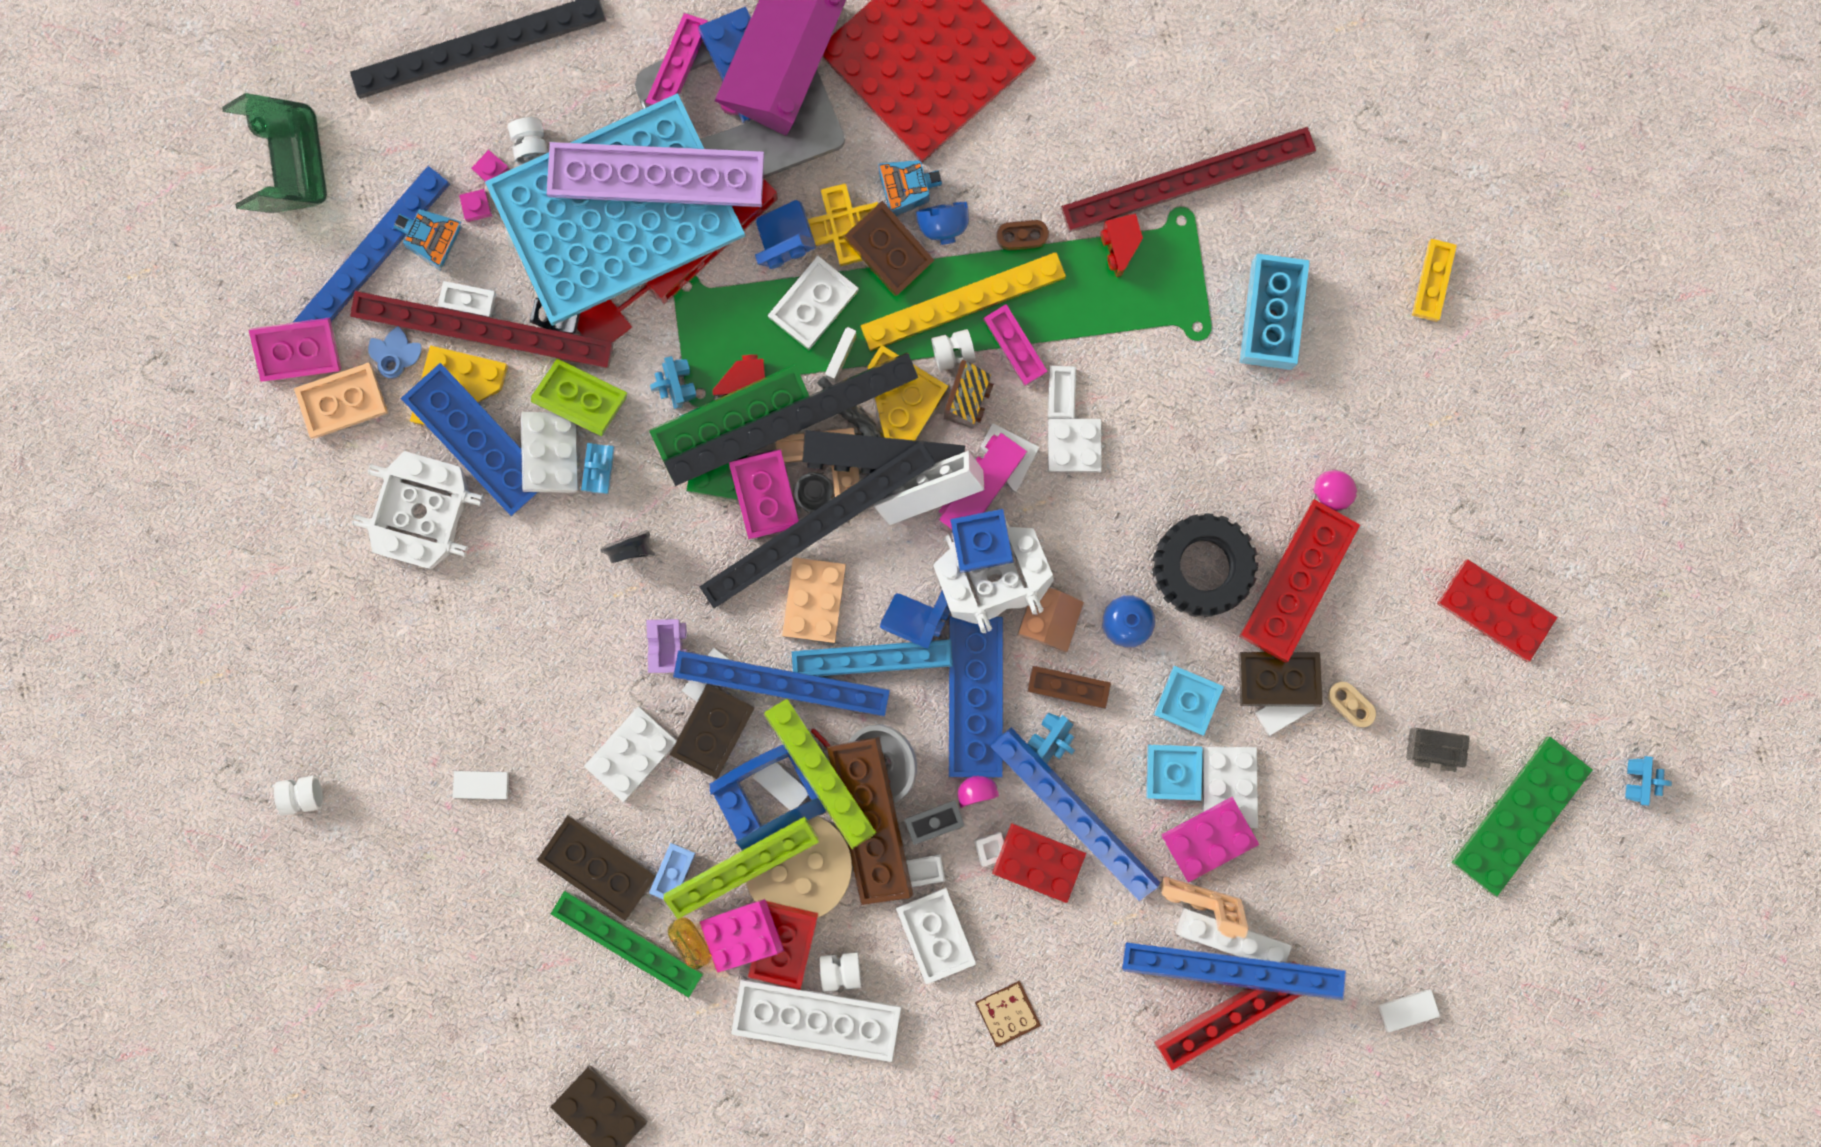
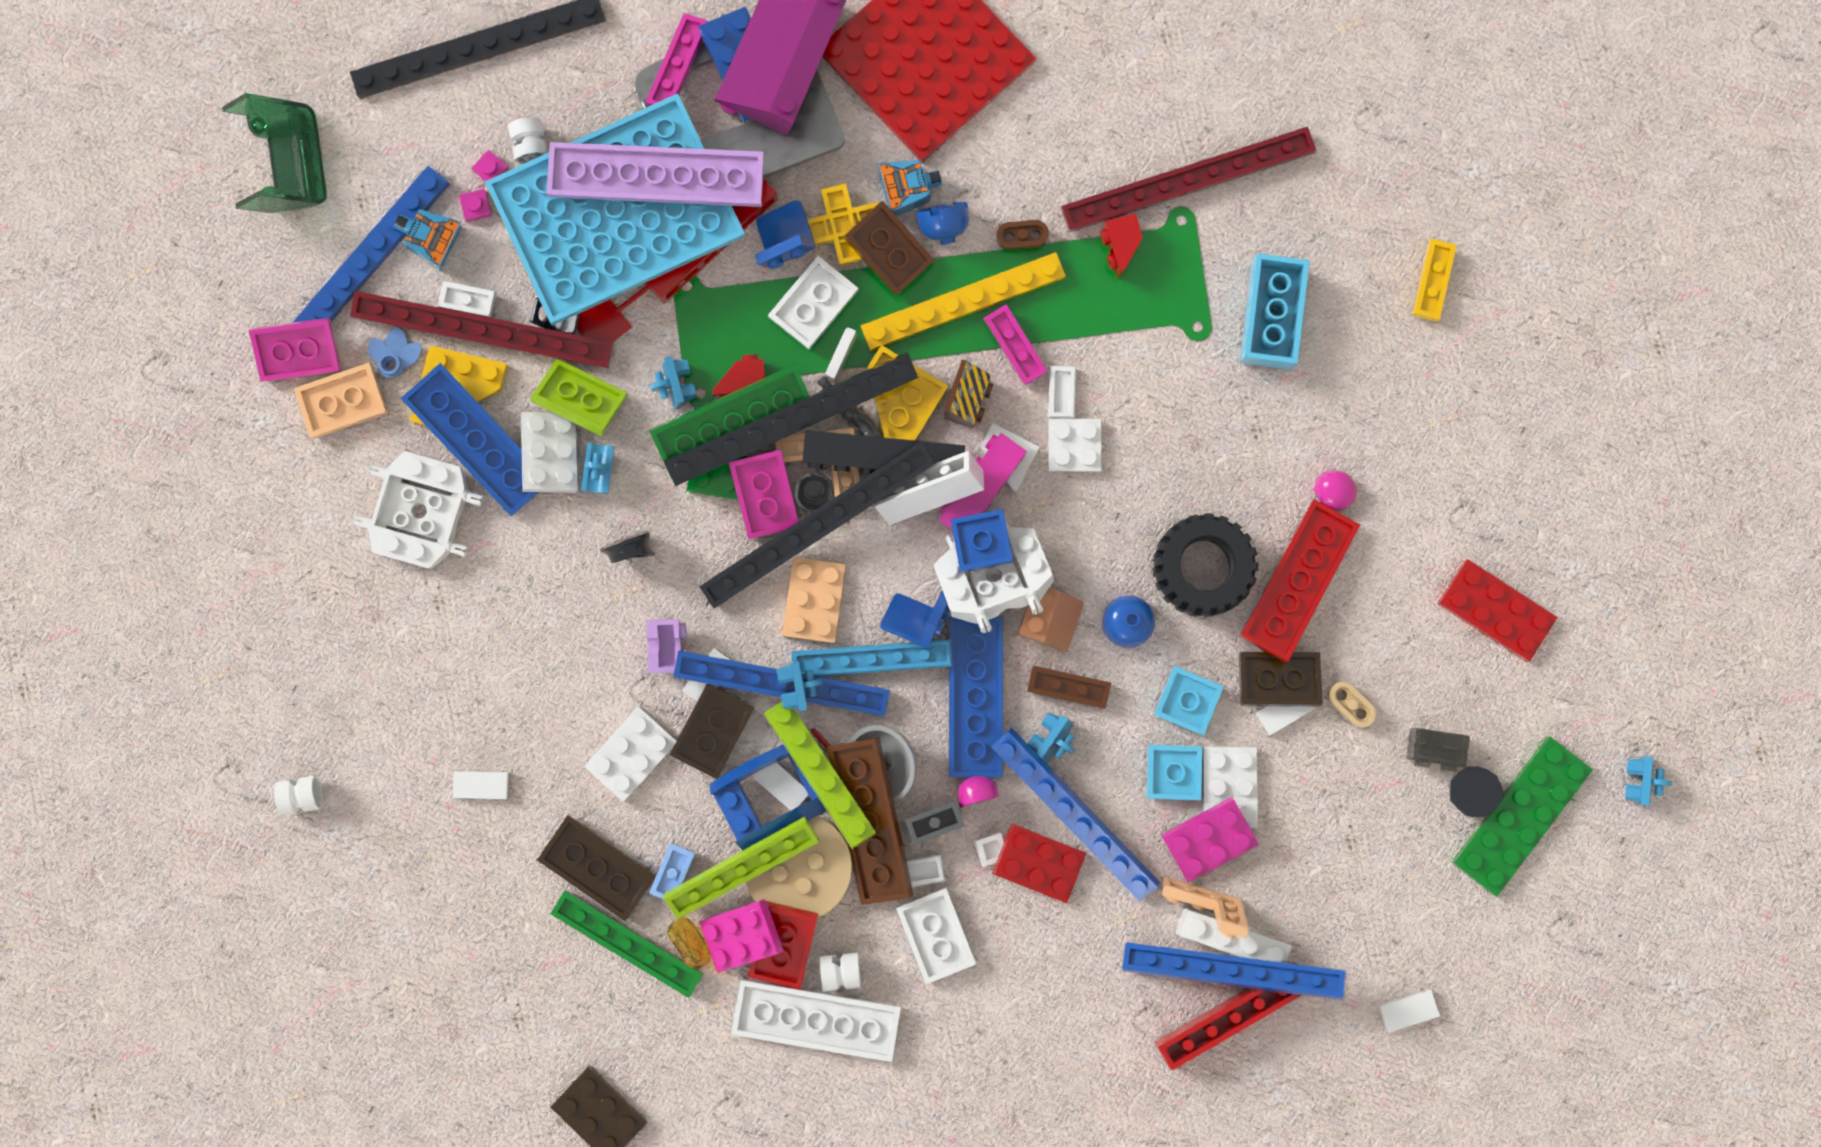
(797, 698): none -> dark azure hips
(944, 346): white wheel -> none
(1008, 1014): tan sticker -> none
(1475, 791): none -> black hat

